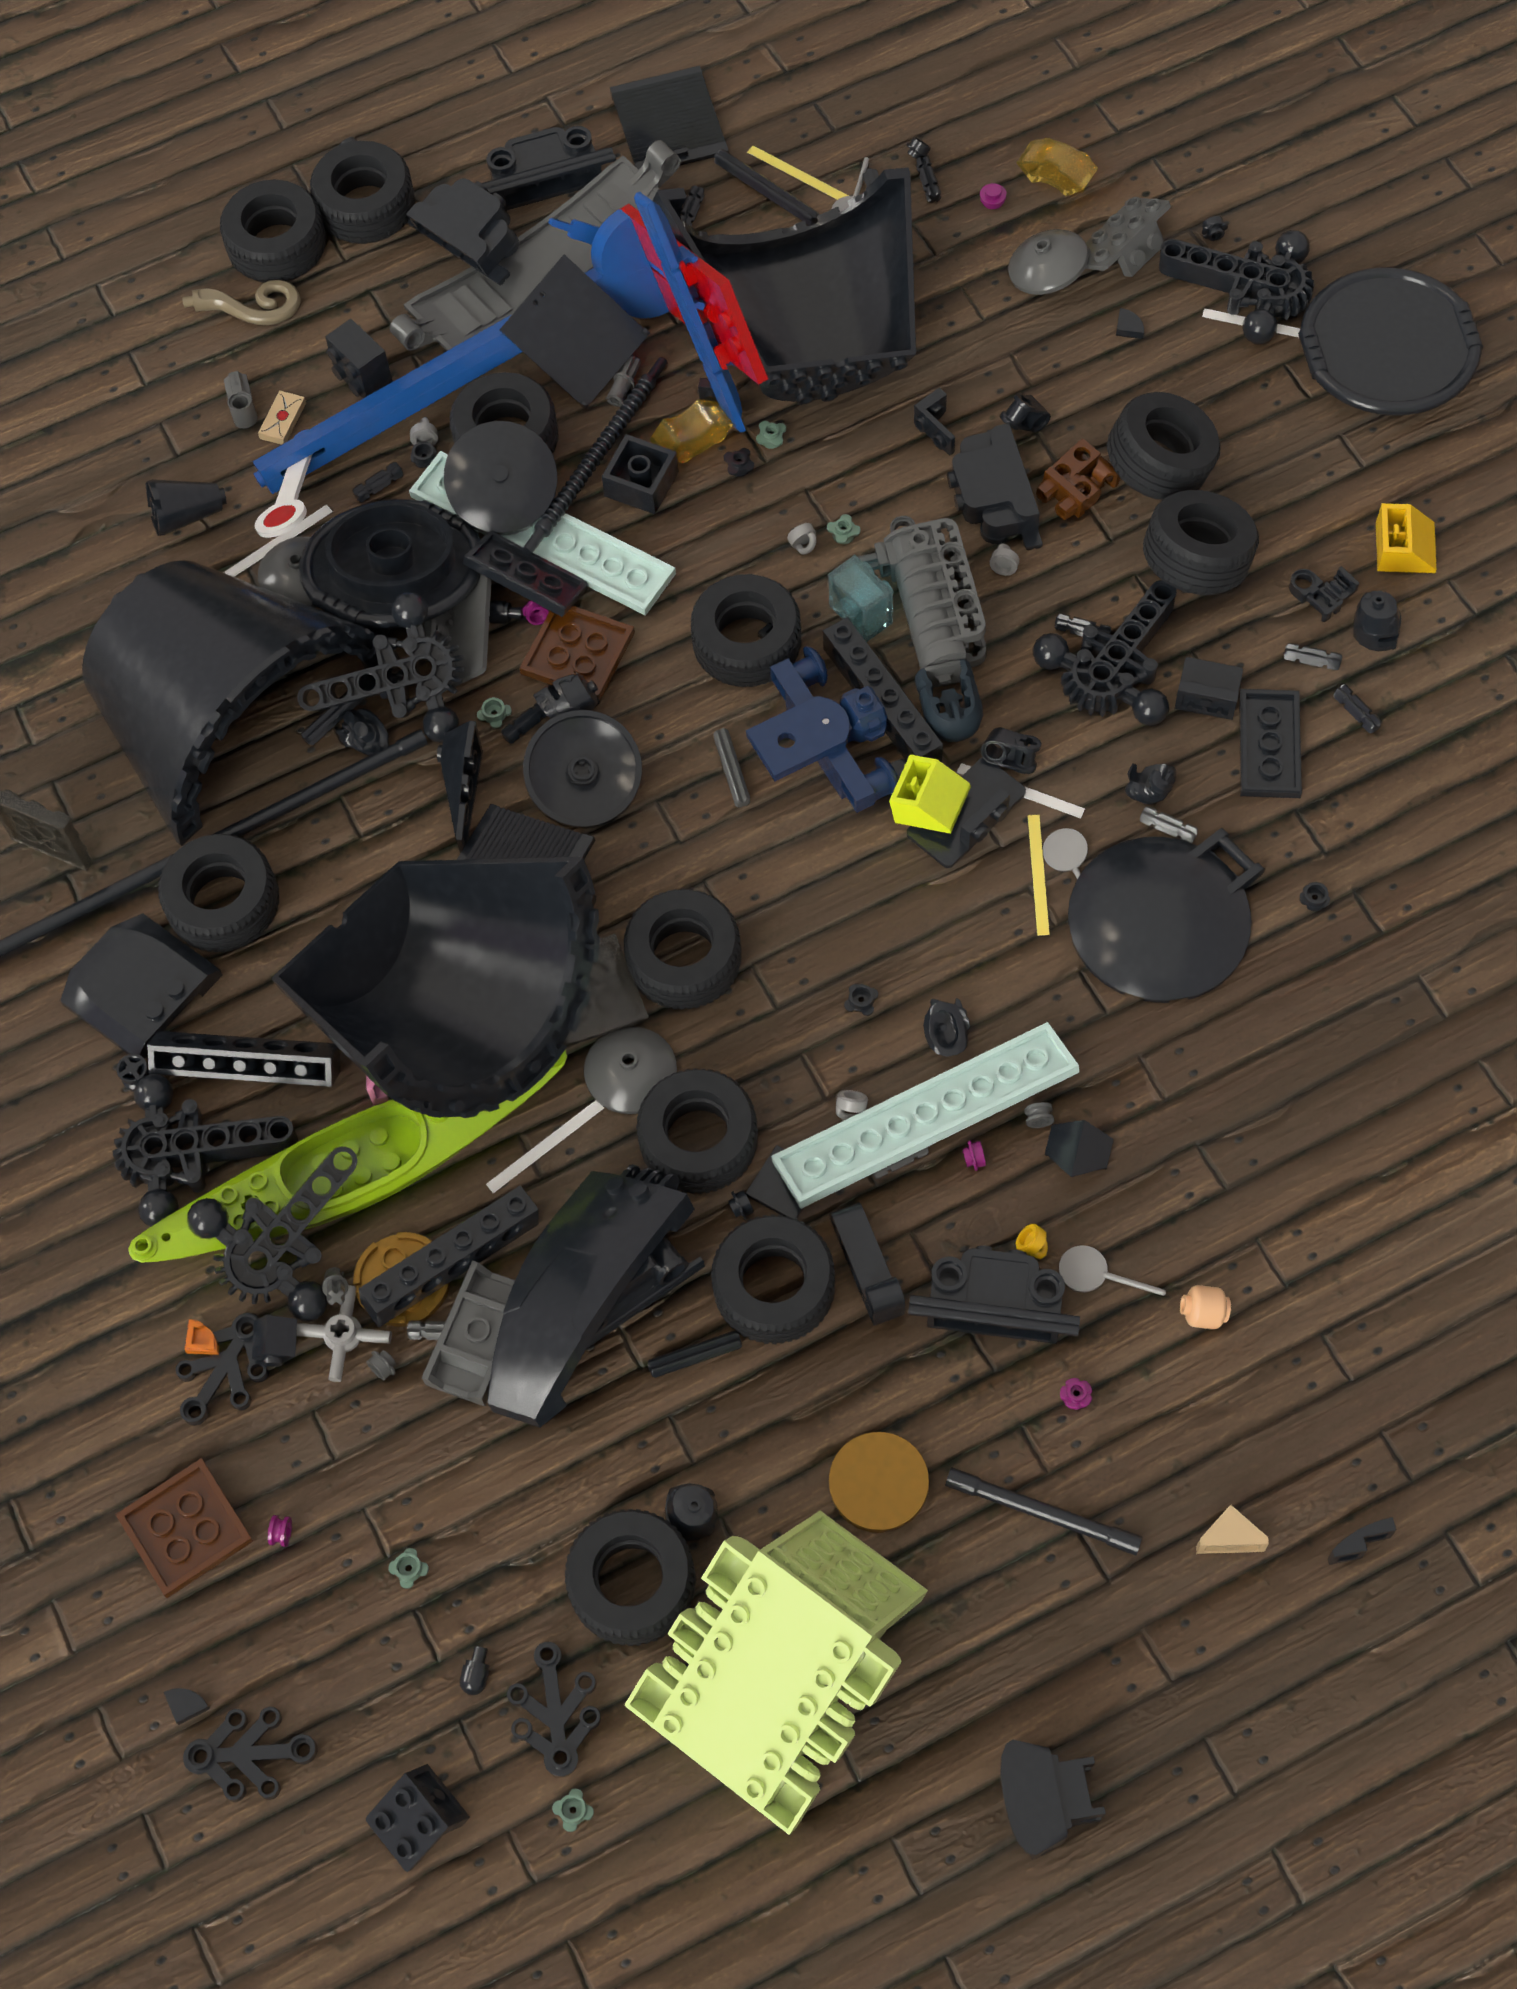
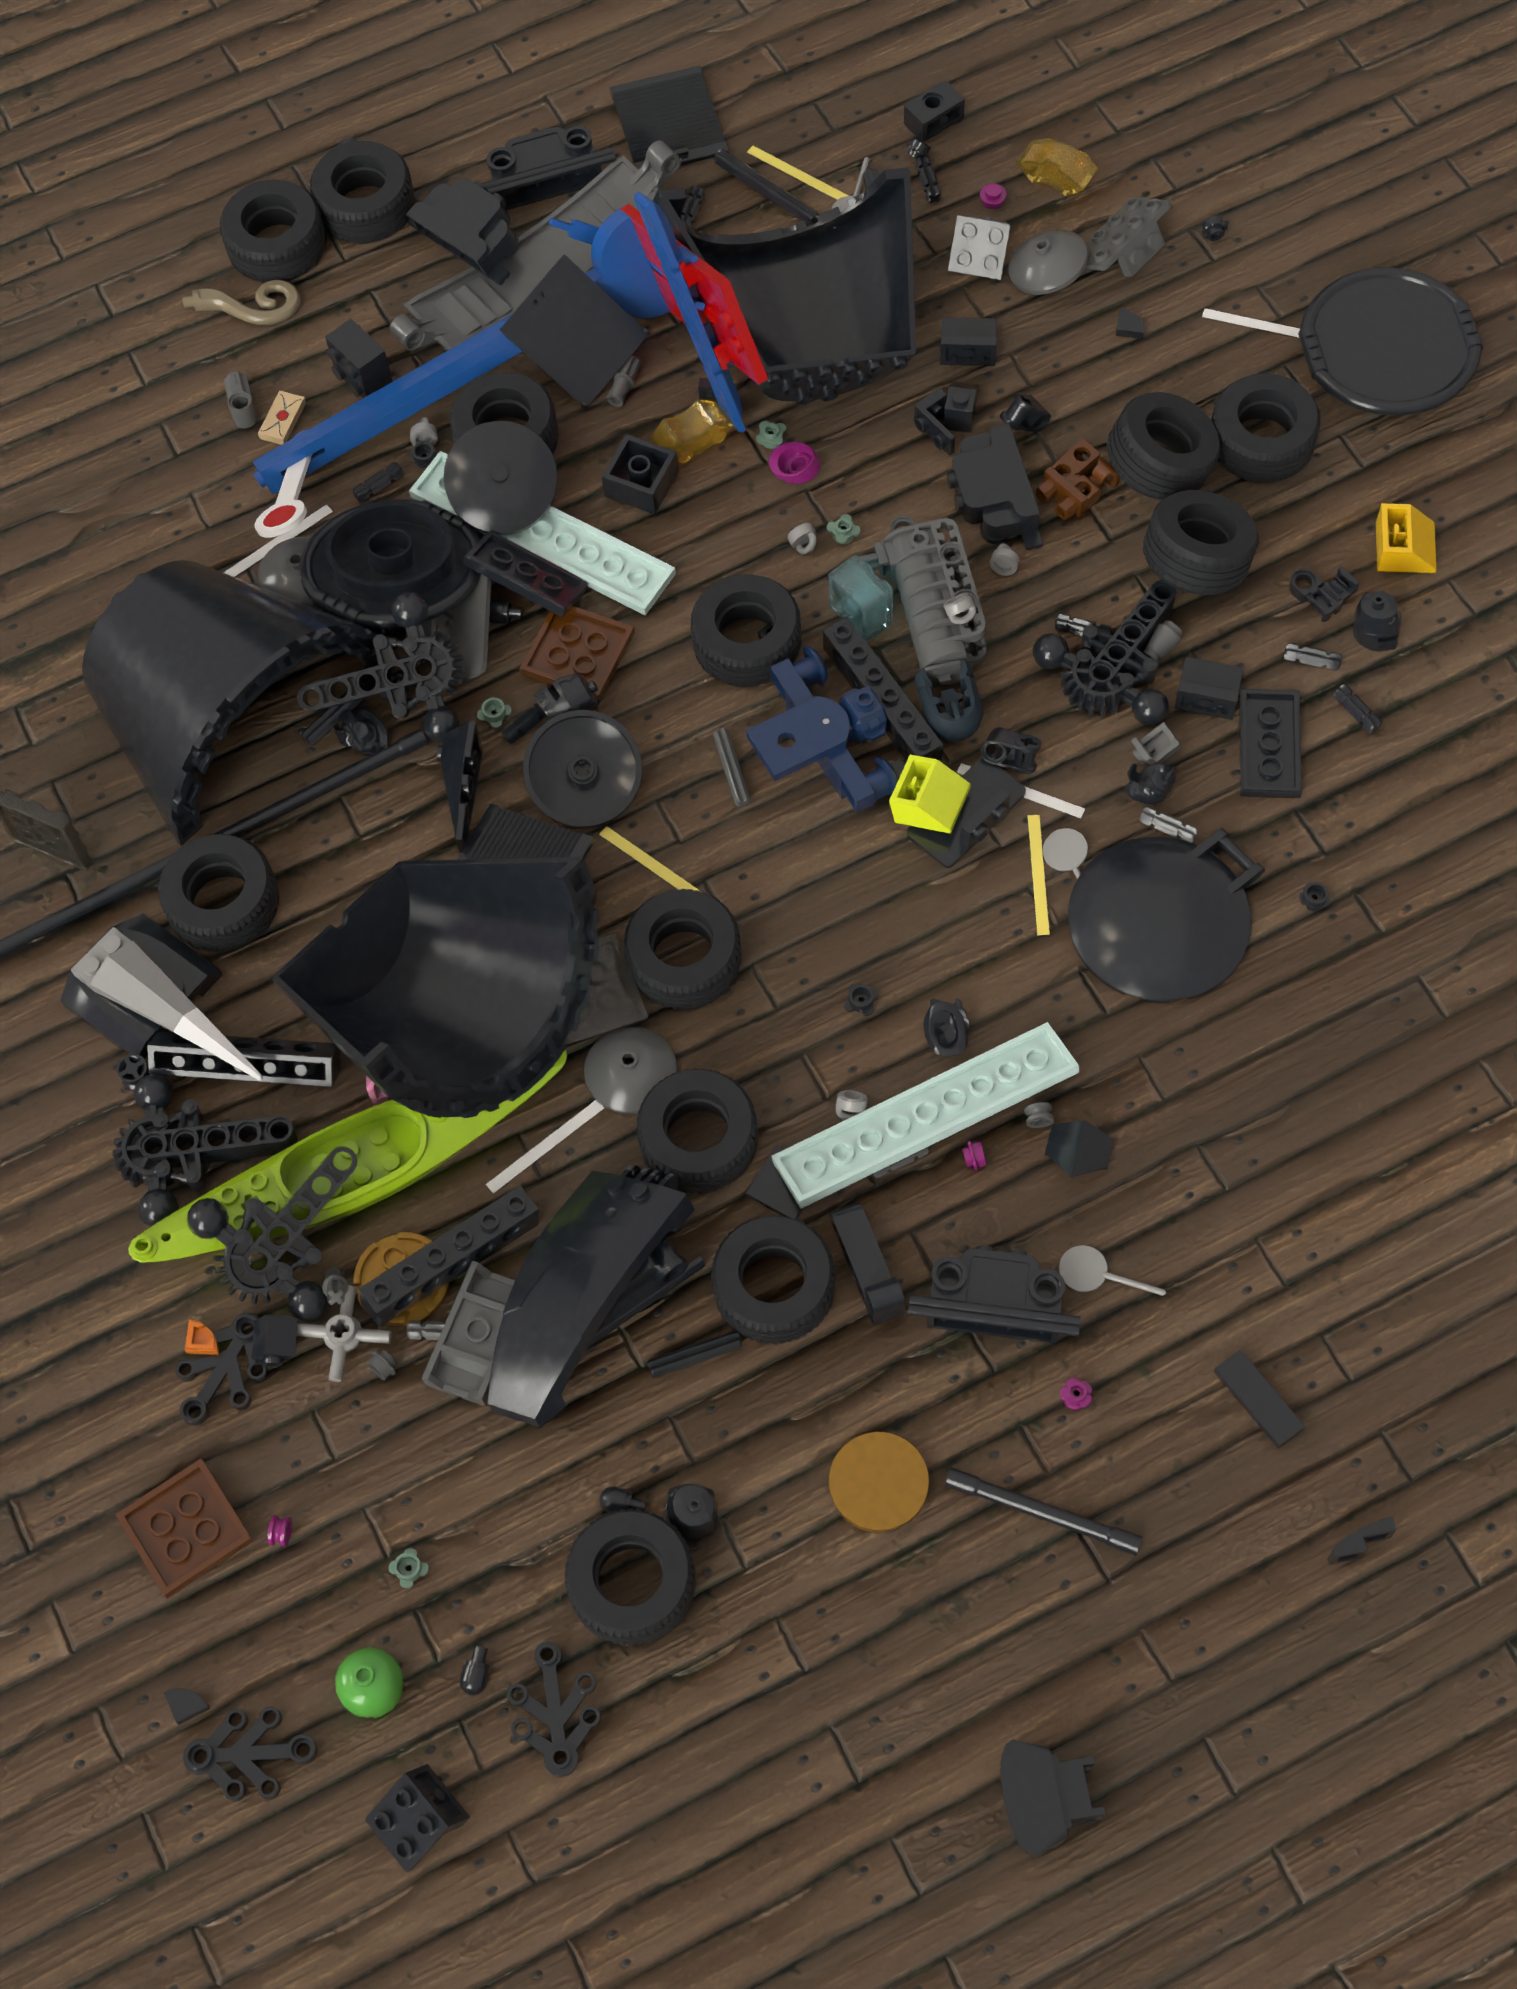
(130, 978): none -> light grey plate
(182, 503): black cone -> none
(369, 1682): none -> bright green cylinder
(535, 613): magenta plate -> none
(582, 1813): sand green plate -> none
(607, 438): black hose -> none
(617, 1498): none -> black cylinder
(645, 859): none -> light yellow sticker
(739, 468): black plate -> none
(740, 1204): black plate -> none
(777, 1658): yellowish green bracket -> none
(794, 462): none -> magenta hat
(934, 111): none -> black brick
(959, 604): none -> light grey tile
(960, 406): none -> black slope
(968, 341): none -> black bracket
(979, 246): none -> plate
(1032, 1241): yellow tile -> none
(1156, 746): none -> dark grey bracket
(1163, 640): none -> dark grey cone
(1205, 1307): light nougat head -> none
(1232, 1534): tan slope -> none
(1259, 1399): none -> black tile
(1273, 399): none -> black tyre
(1274, 286): black piece -> none

